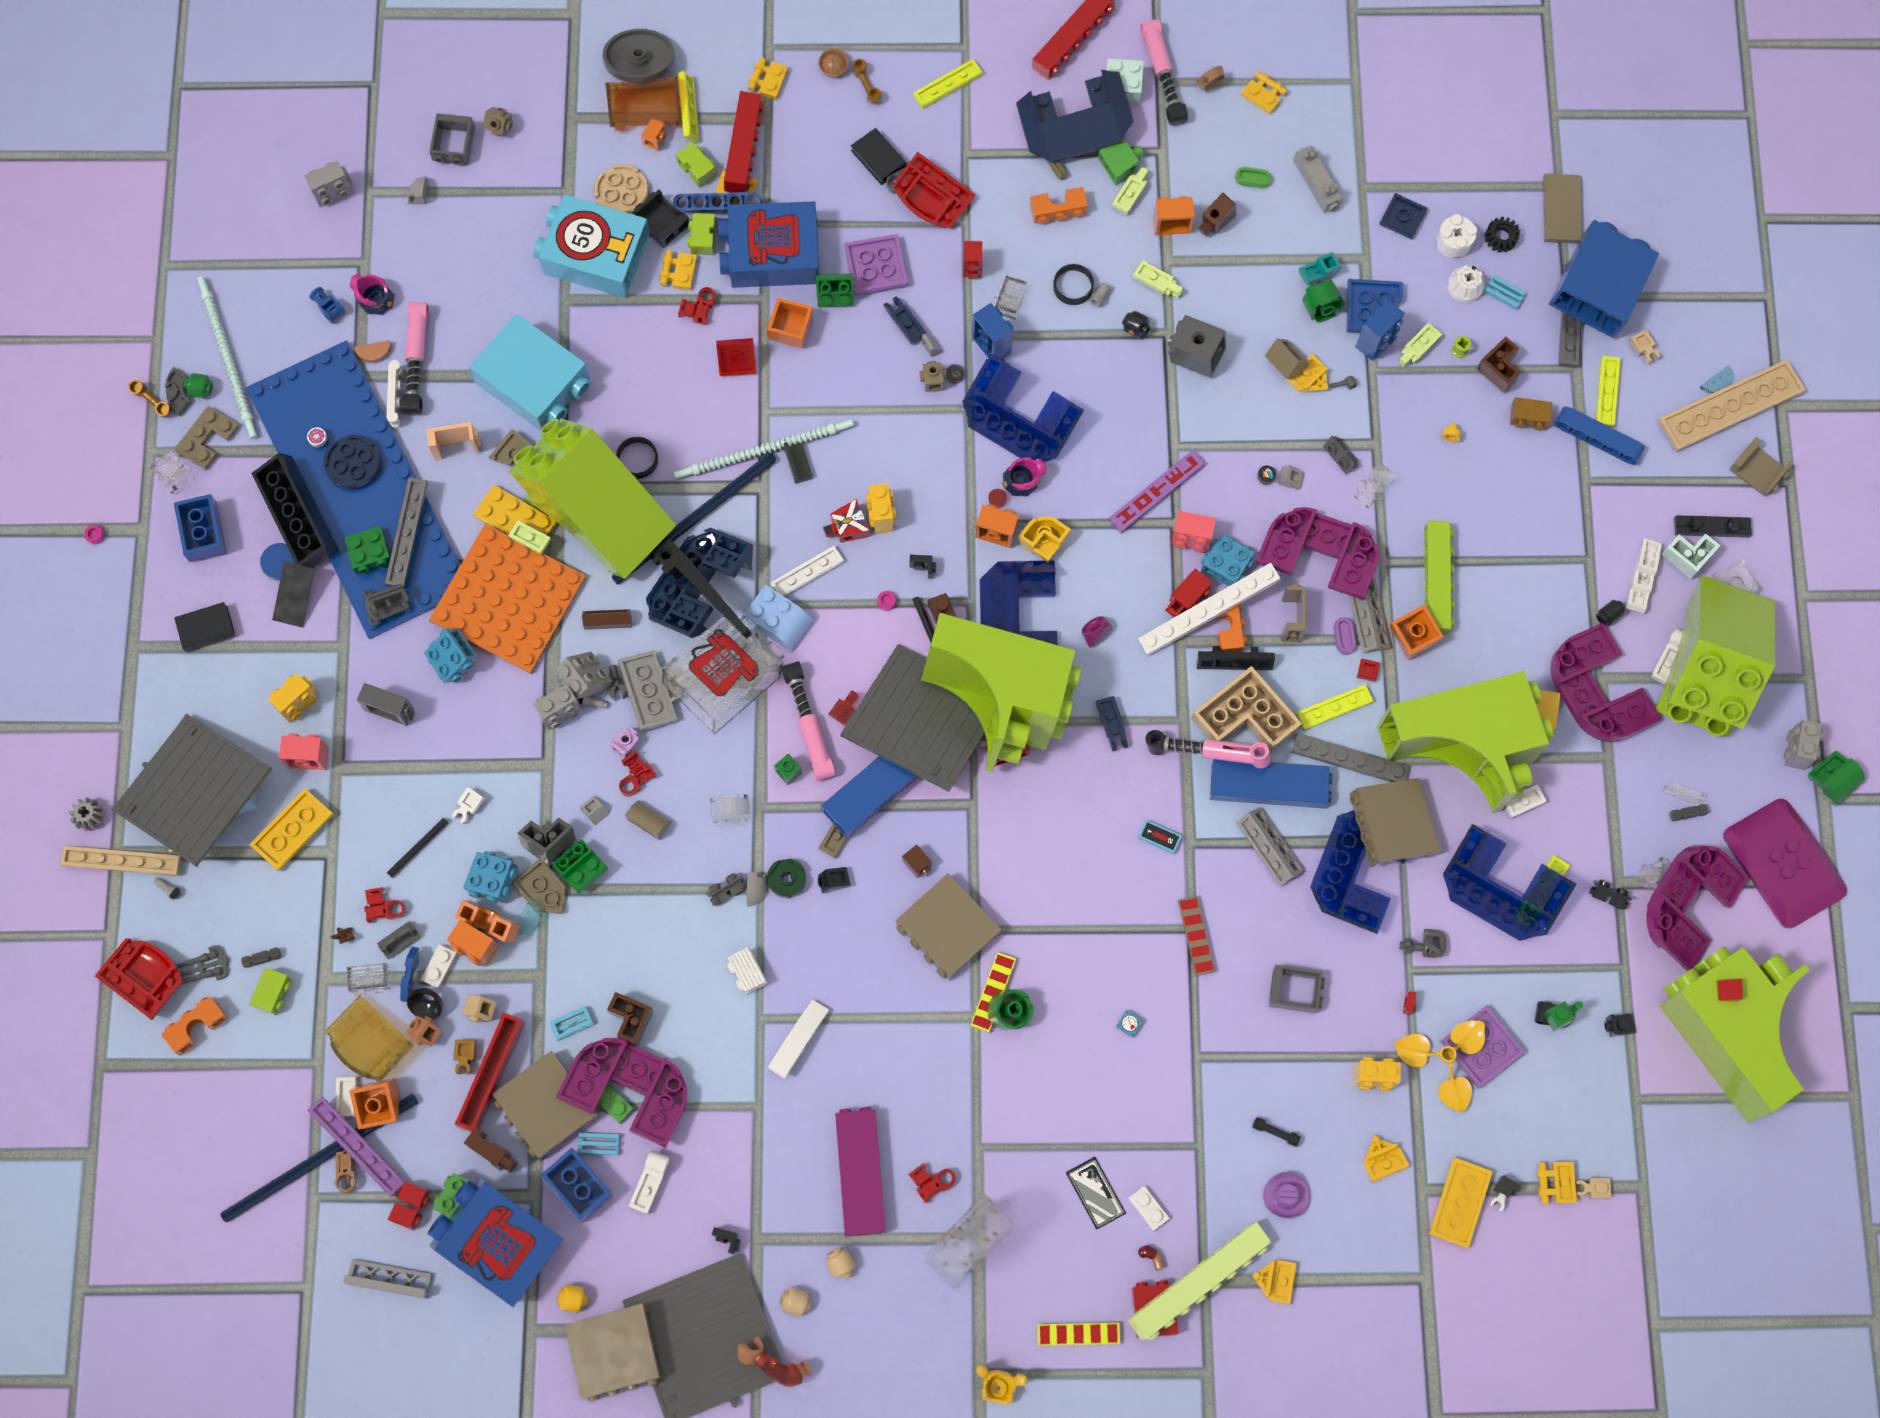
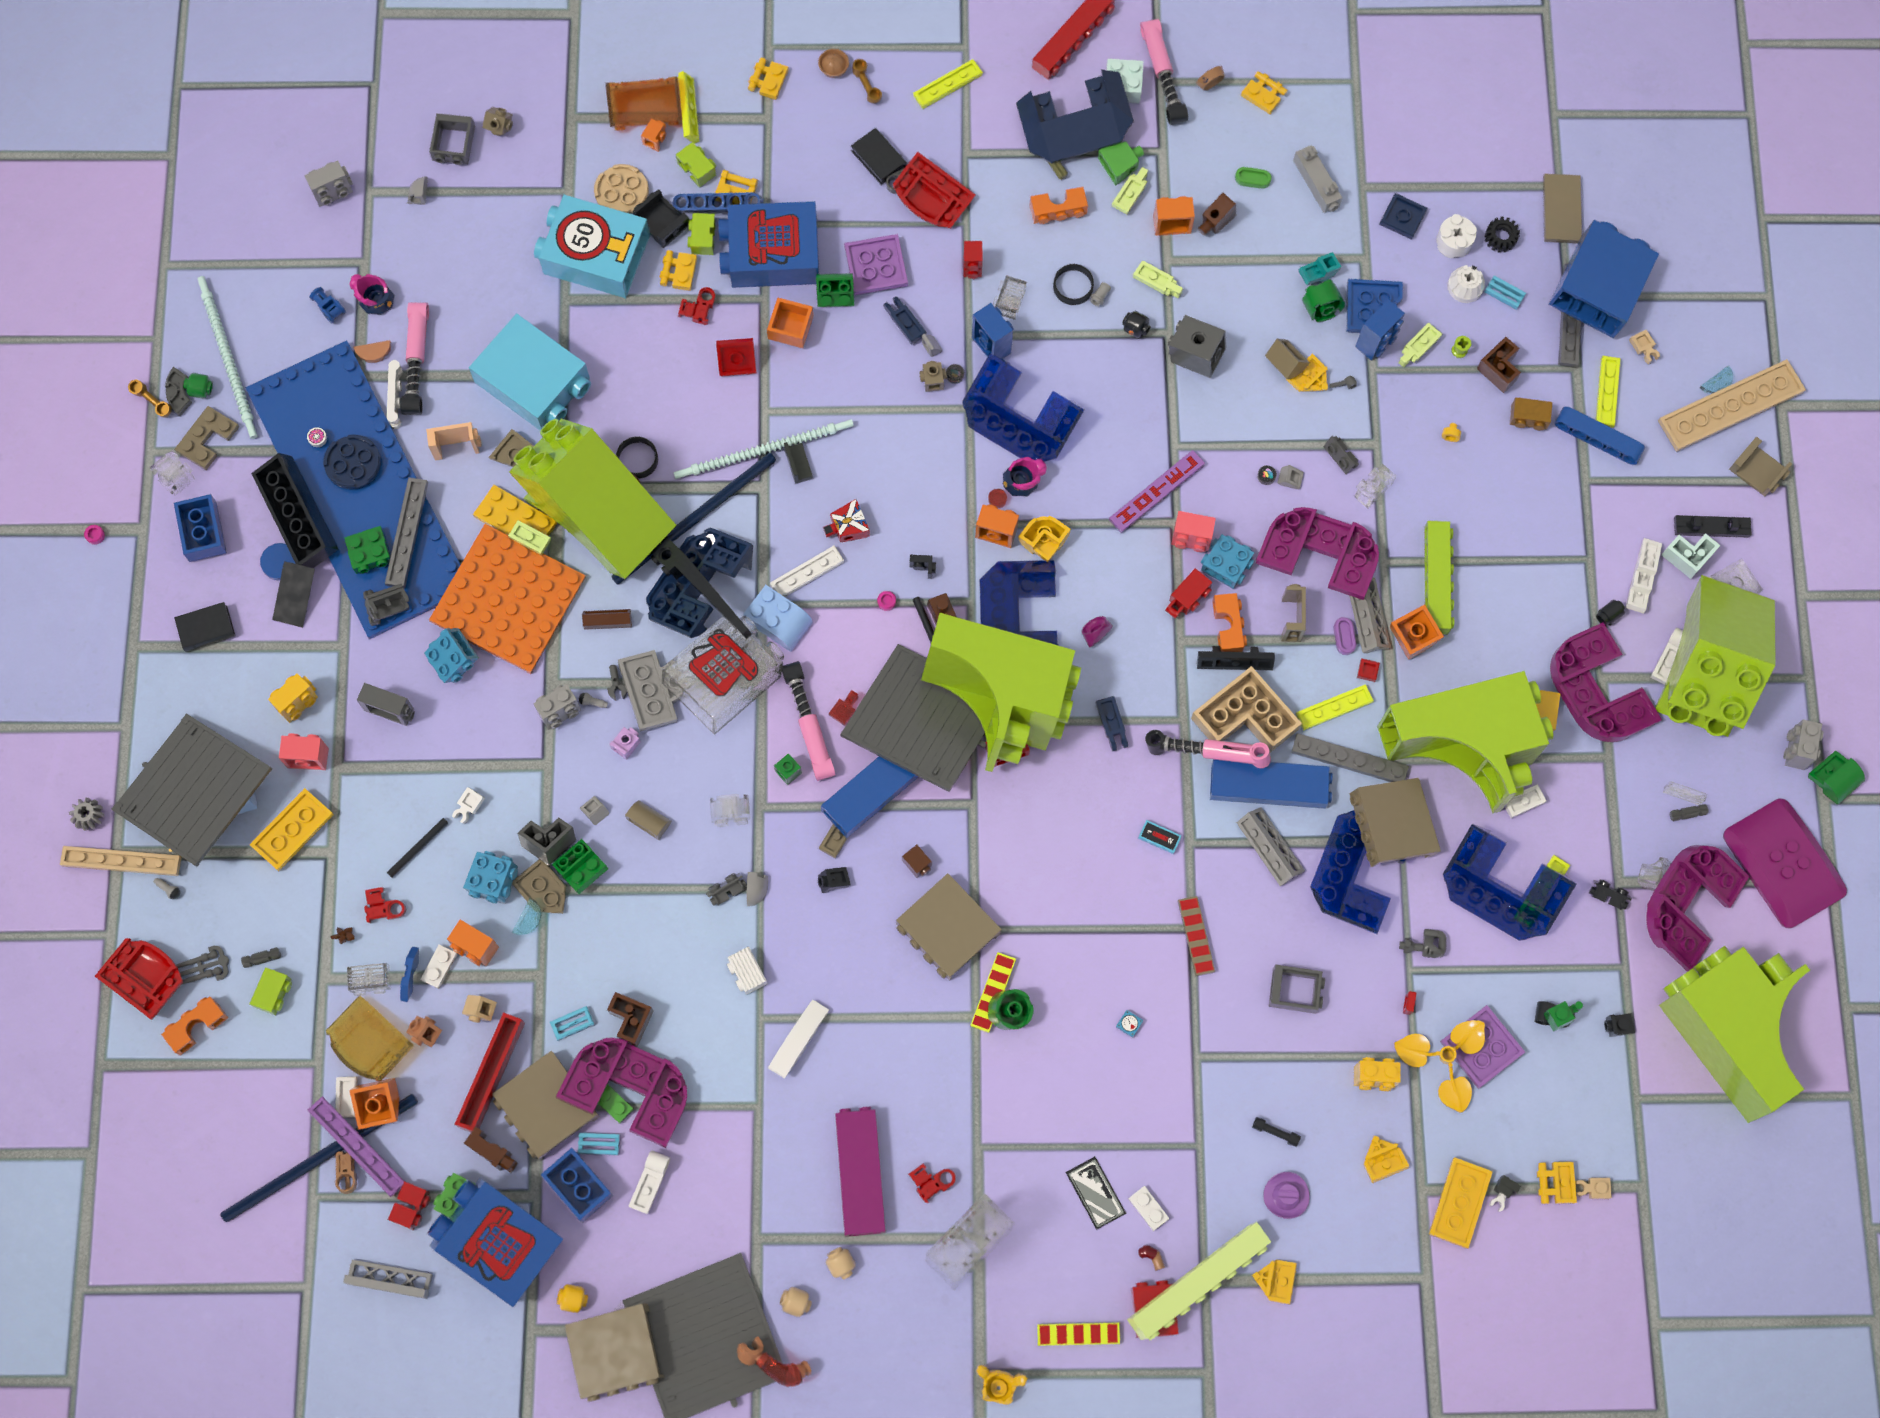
(398, 940): dark grey hinge -> none
(421, 1006): black piece -> none
(464, 1052): pearl gold plate -> none
(489, 920): orange arch -> none
(584, 675): light grey brick -> none
(638, 55): dark grey dish -> none
(640, 773): red piece -> none
(723, 1237): black bracket -> none
(742, 142): red brick -> none
(786, 867): dark green plate -> none
(881, 508): yellow brick -> none
(1209, 609): white plate -> none
(1730, 990): red slope -> none

